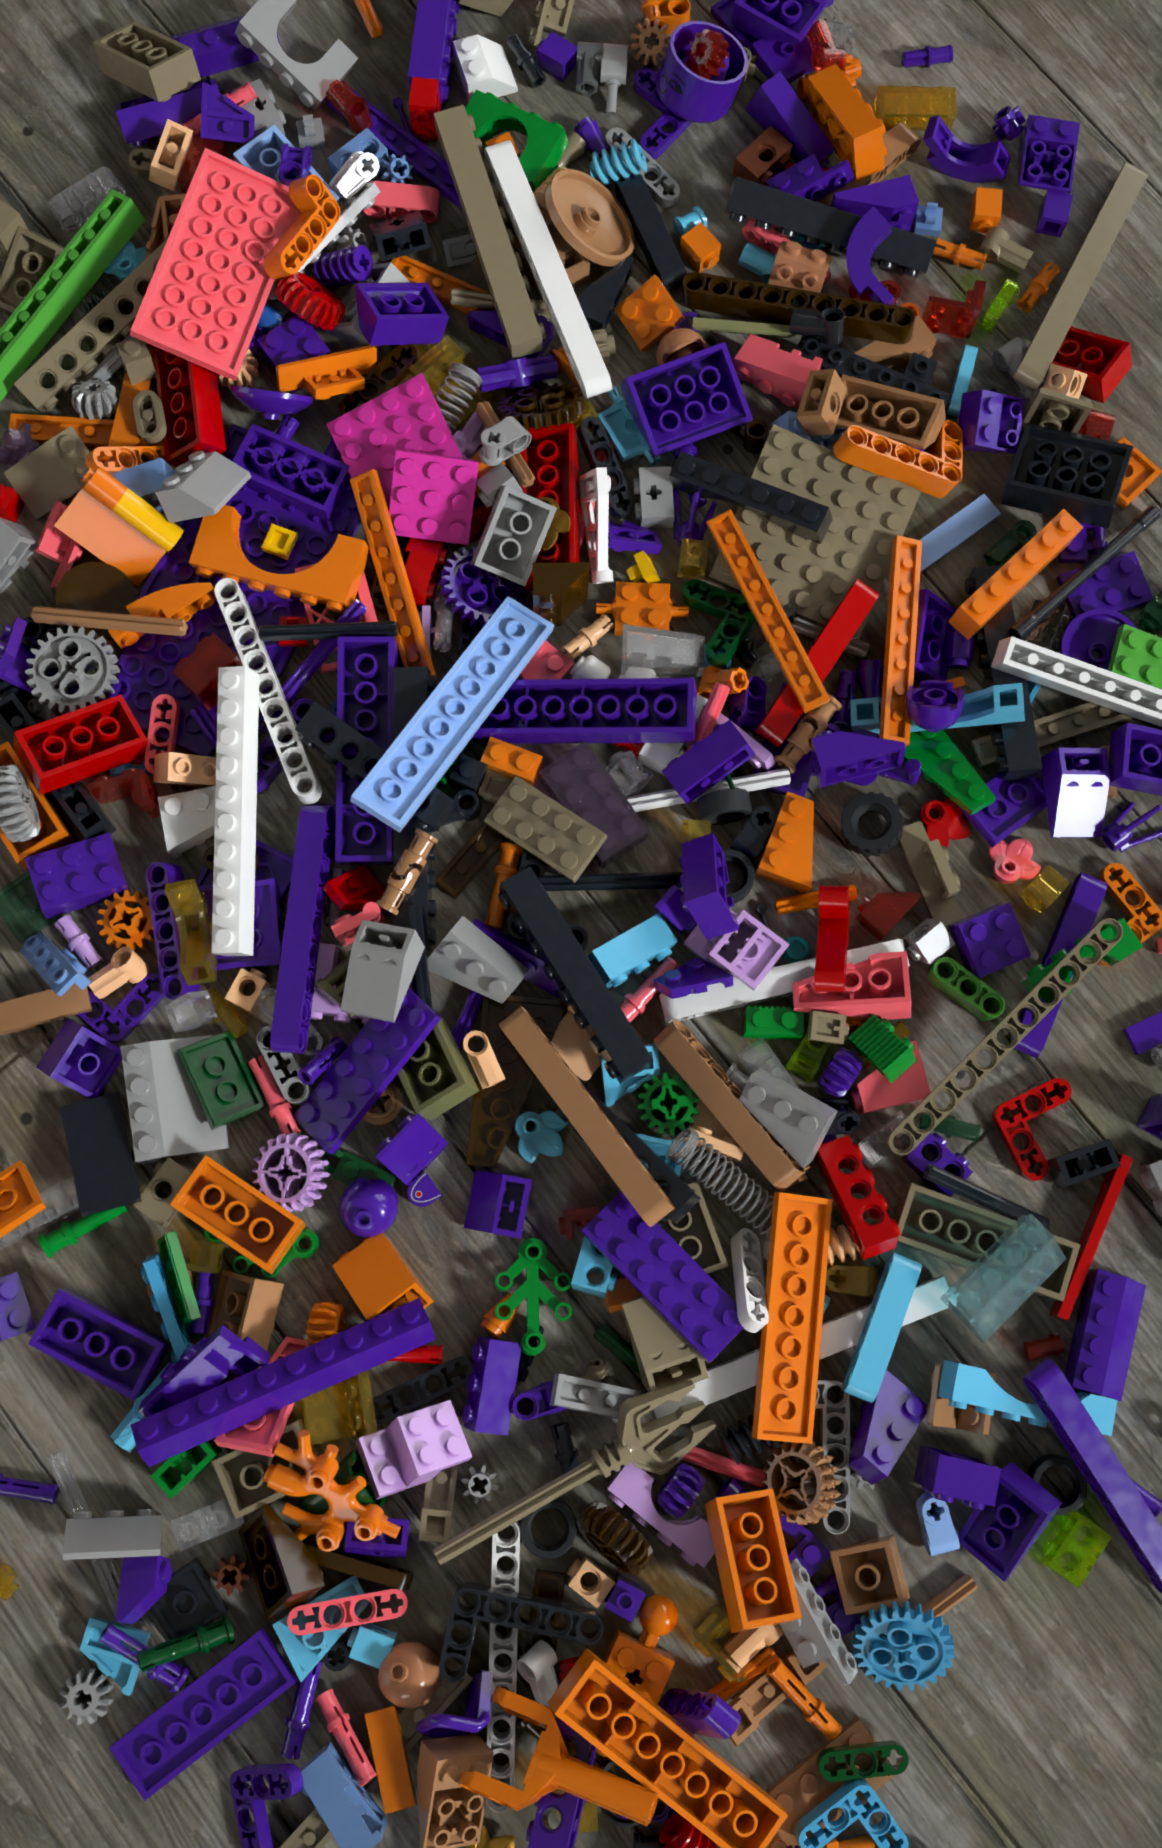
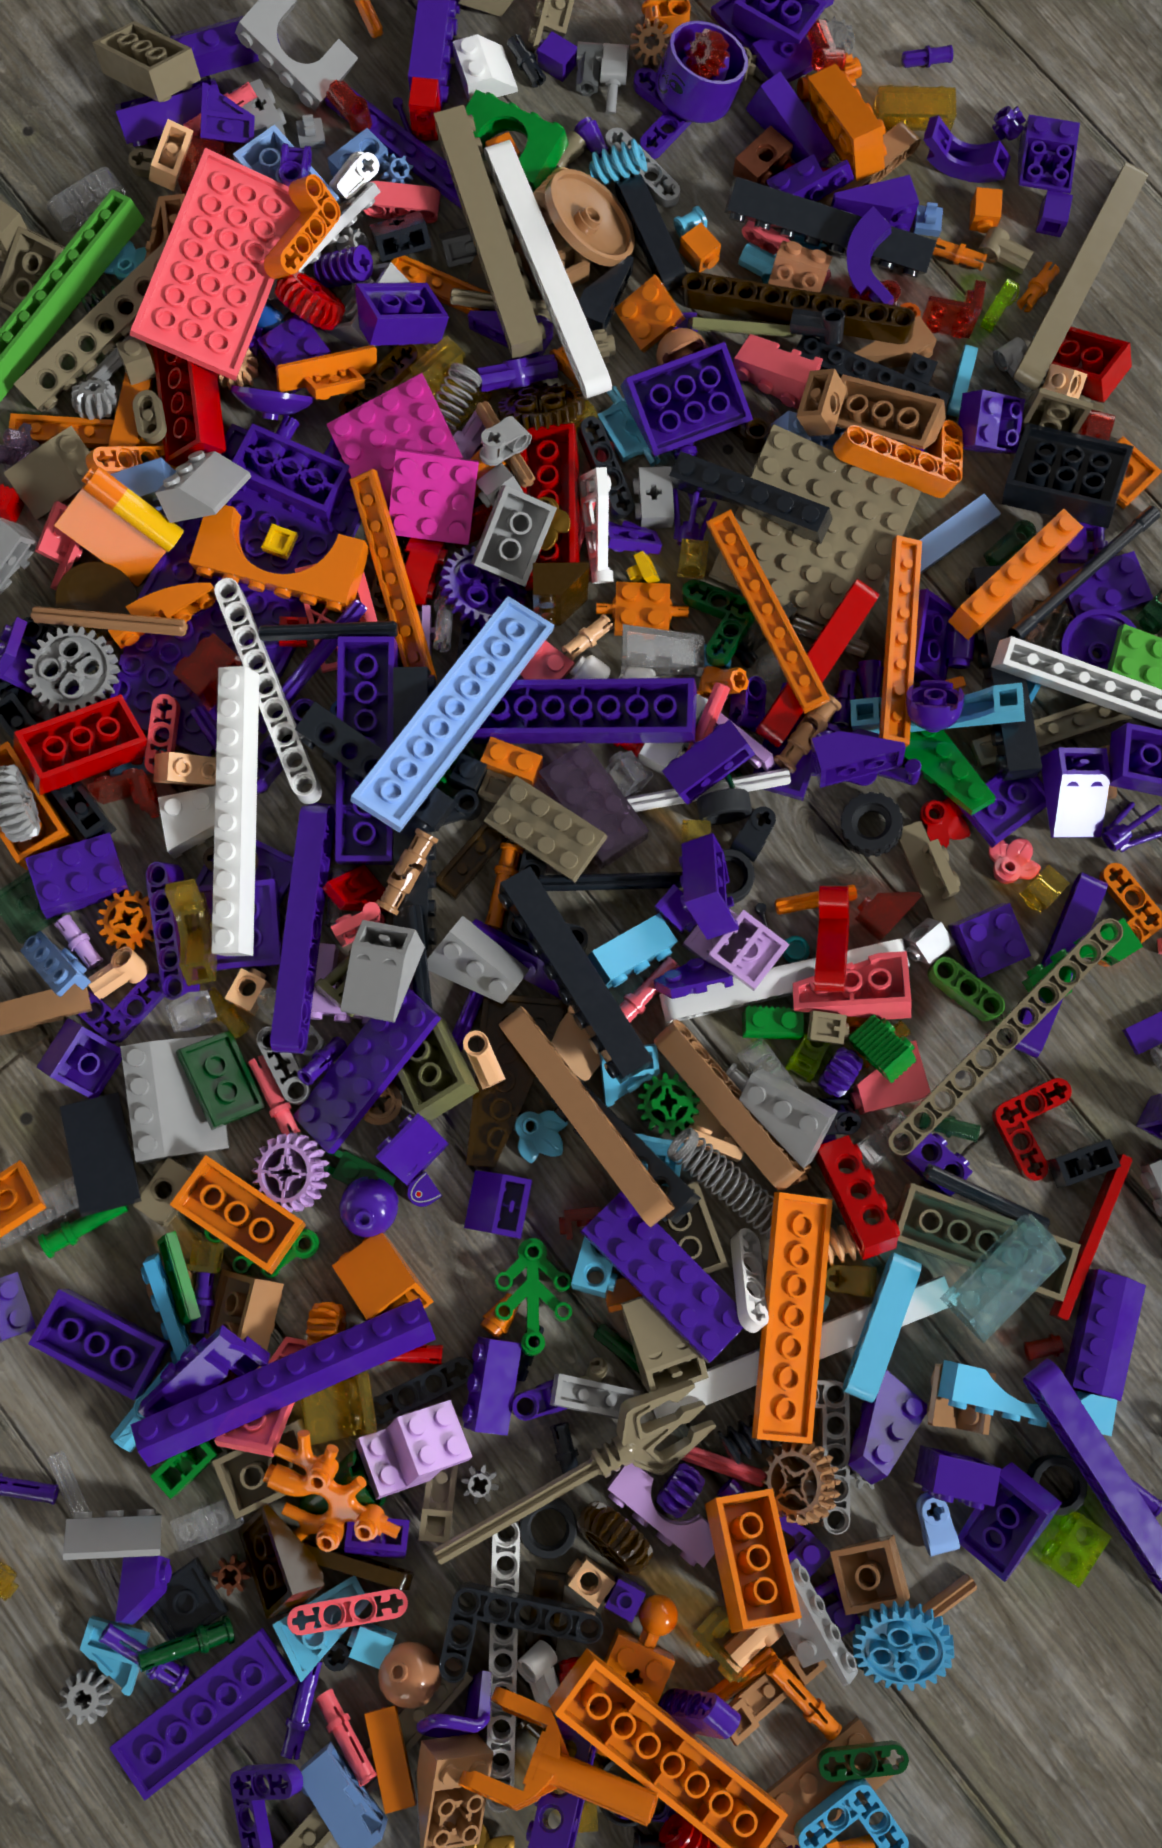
(790, 846): orange wedge -> none

